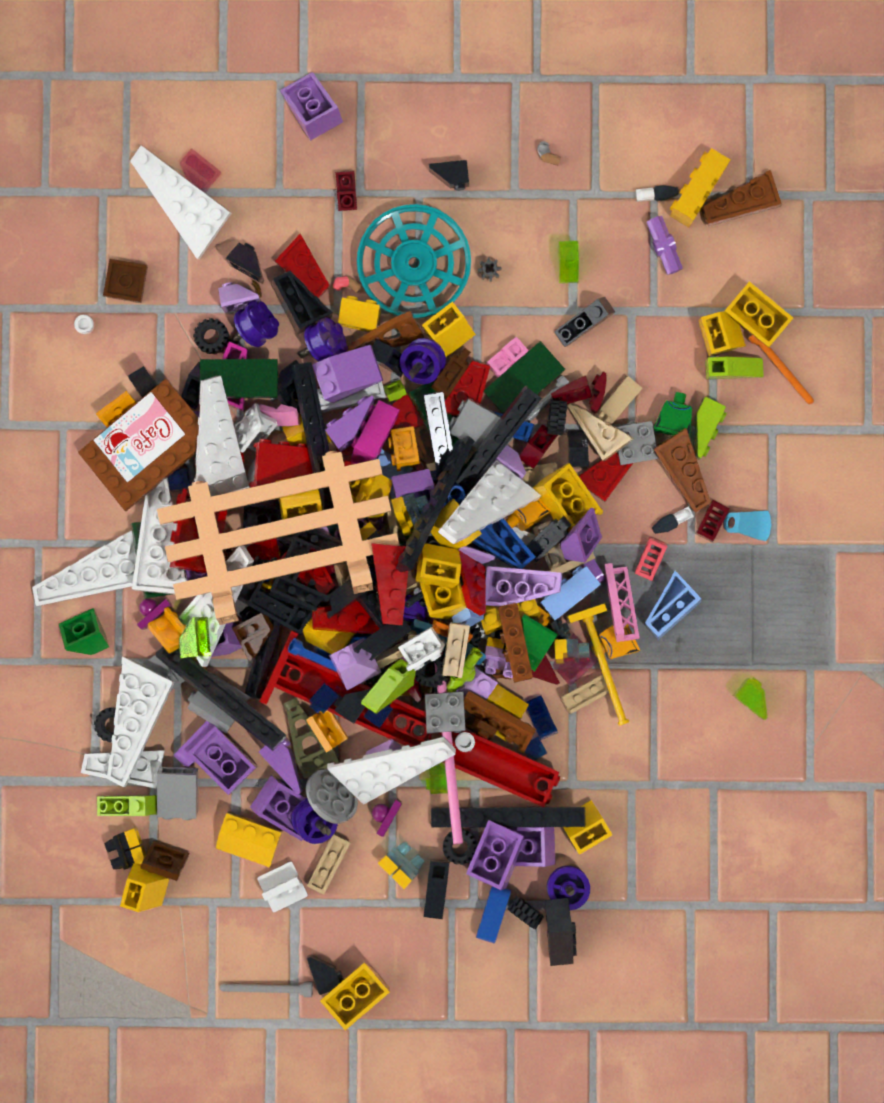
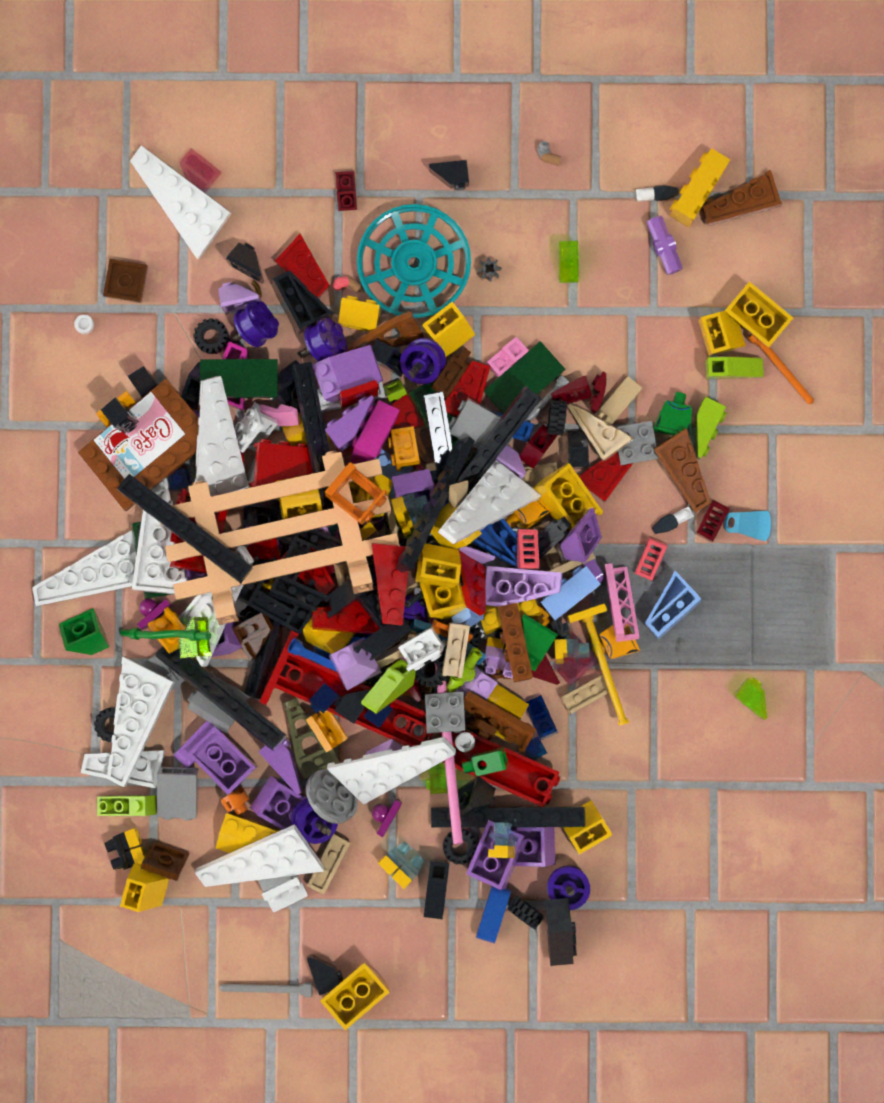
(120, 416): none -> black brick
(185, 528): none -> black plate
(193, 634): none -> green bar
(236, 801): none -> orange piece
(271, 857): none -> white wing
(312, 106): medium lavender slope -> none
(348, 473): none -> orange panel
(354, 394): none -> red tile
(458, 493): none -> tan slope
(474, 797): none -> black slope
(495, 760): none -> green torso
(504, 841): none -> clear light blue hips
(520, 549): none -> coral slope
(584, 321): black slope -> none

